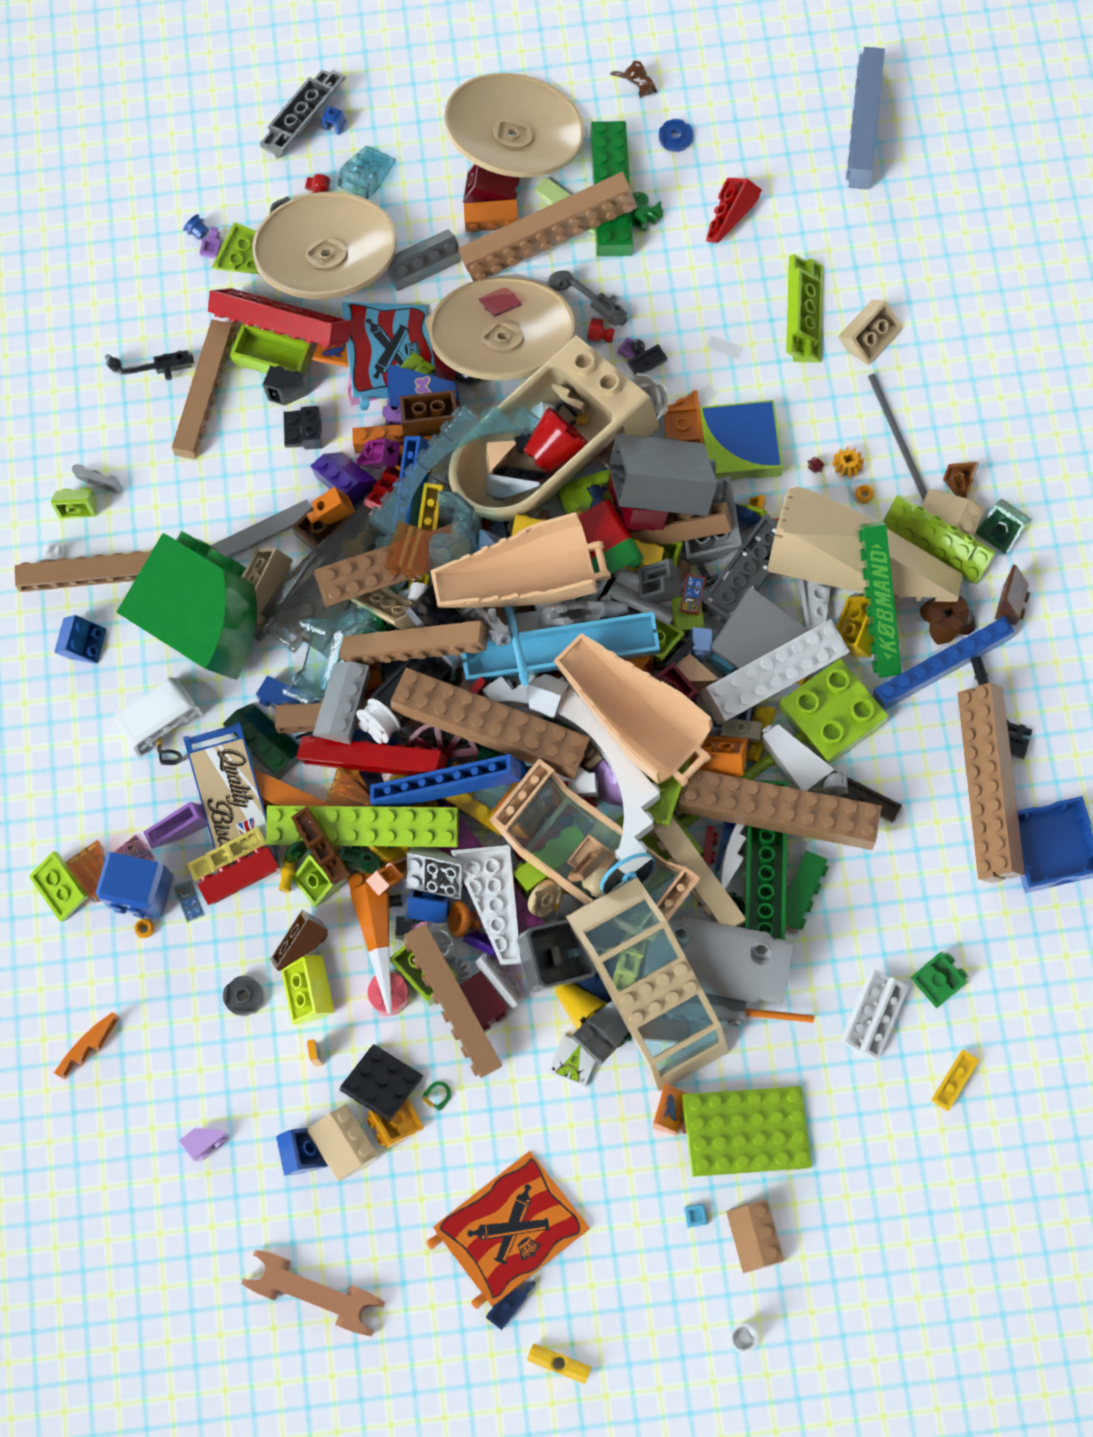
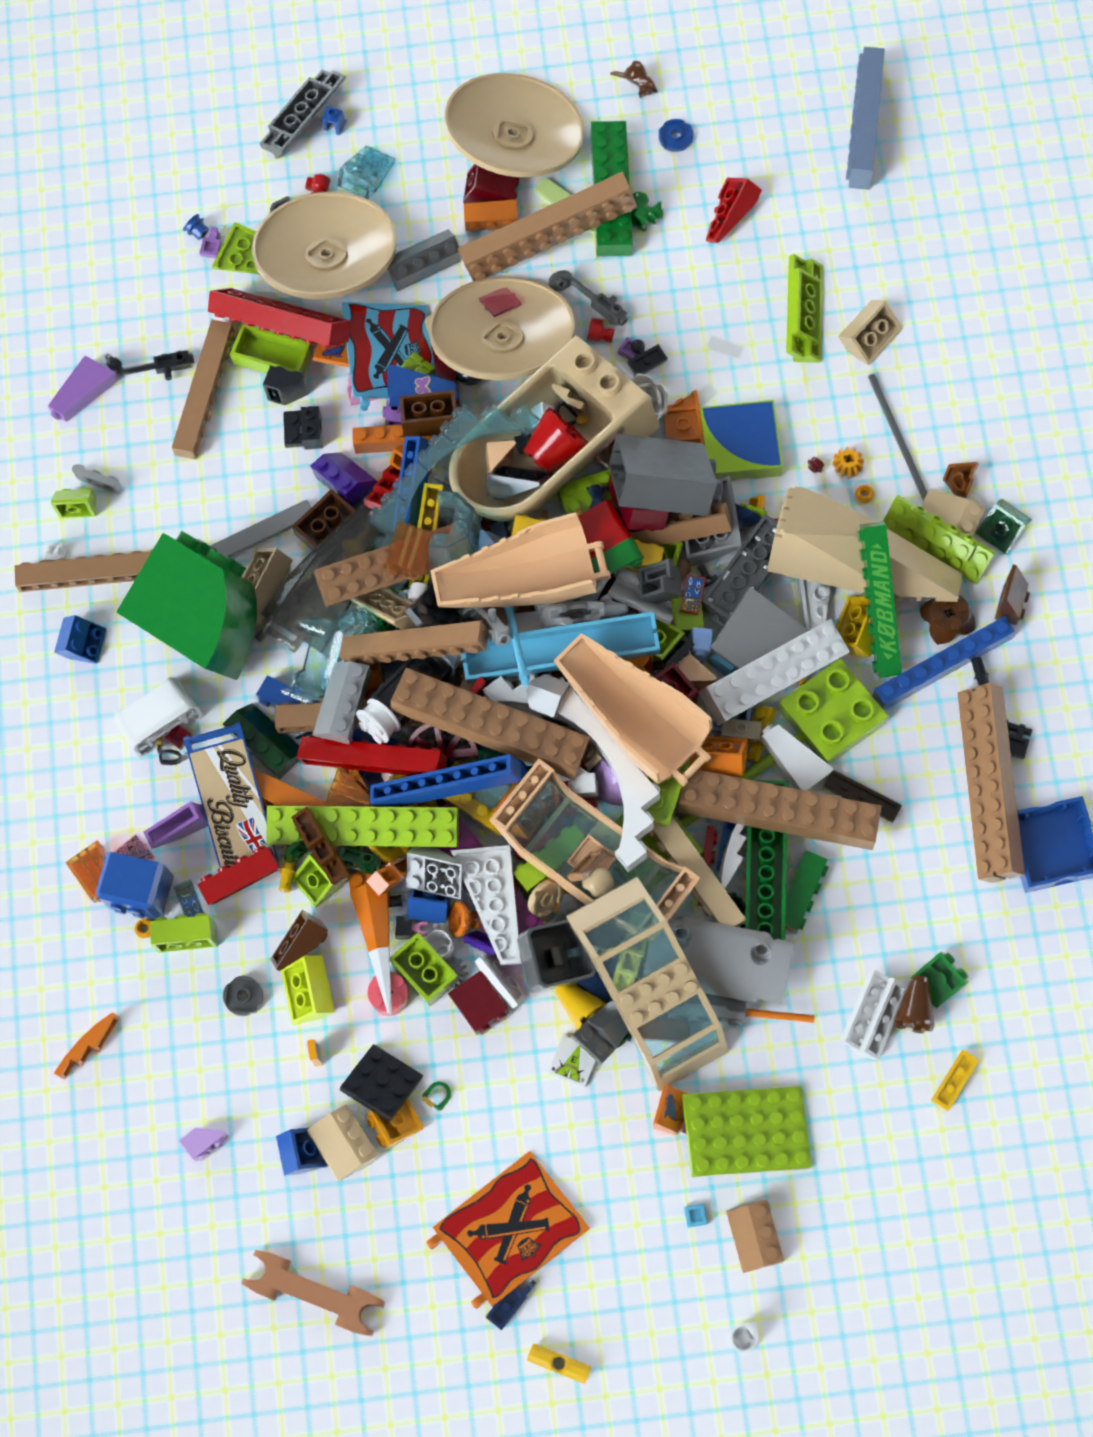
(58, 886): lime plate -> none
(81, 388): none -> medium lavender slope
(176, 736): none -> dark red plate
(183, 933): none -> lime brick
(225, 854): light yellow slope -> none
(331, 507): orange torso -> none
(379, 454): magenta piece -> none
(452, 1000): medium nougat brick -> none
(633, 866): piece -> none
(836, 784): light grey piece -> none
(916, 1007): none -> reddish brown cone

